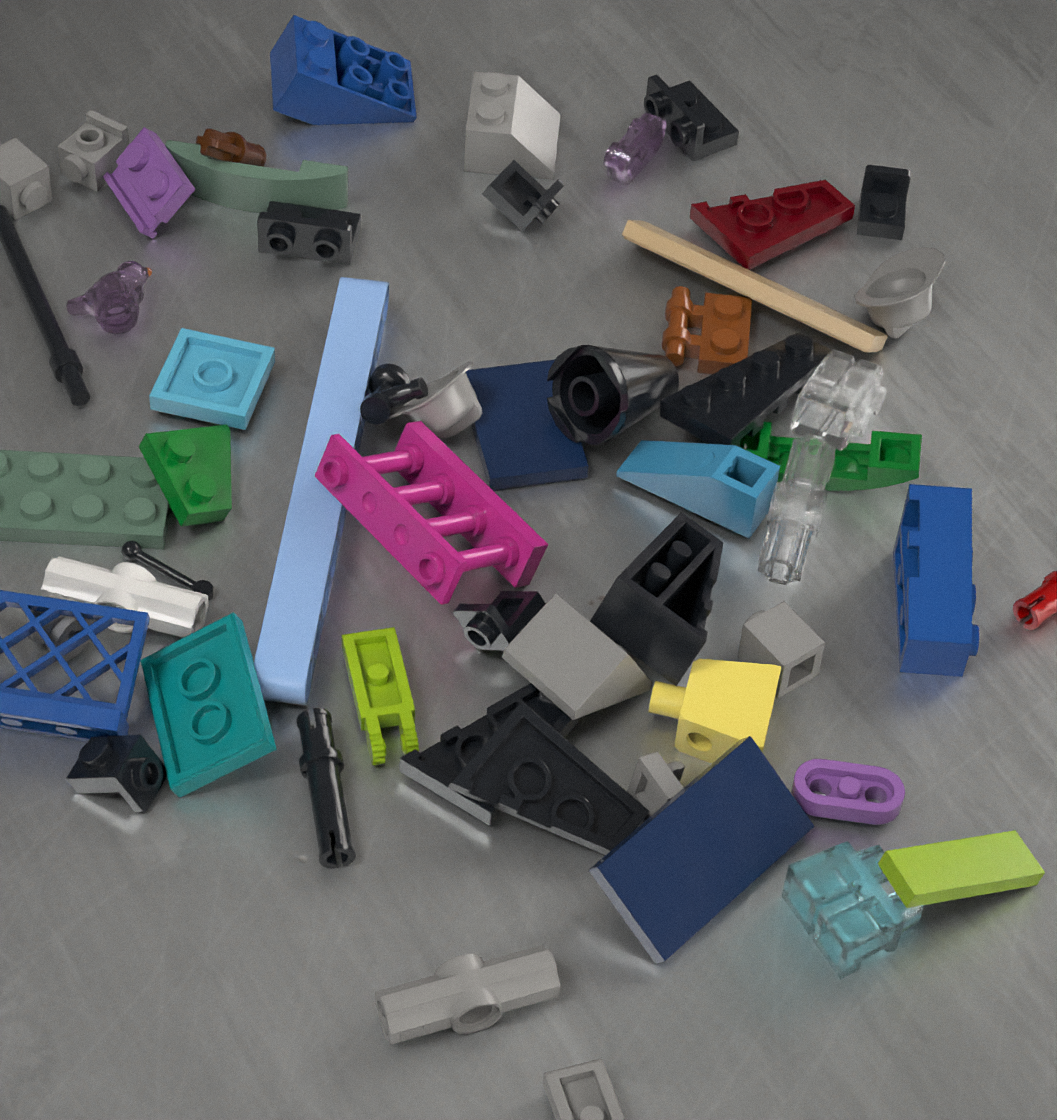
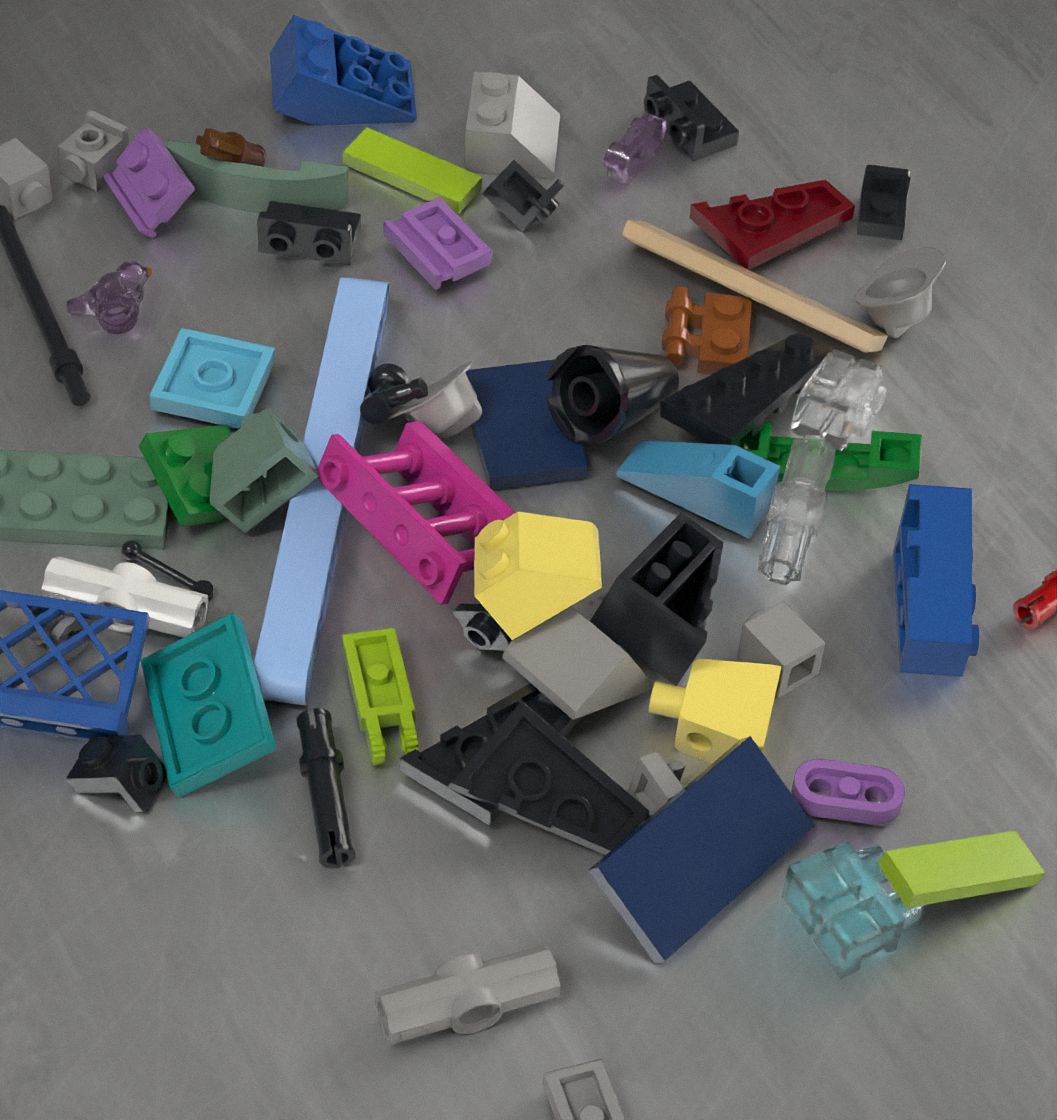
(259, 469): none -> sand green torso
(411, 169): none -> lime tile
(437, 243): none -> medium lavender plate
(534, 568): none -> light yellow slope

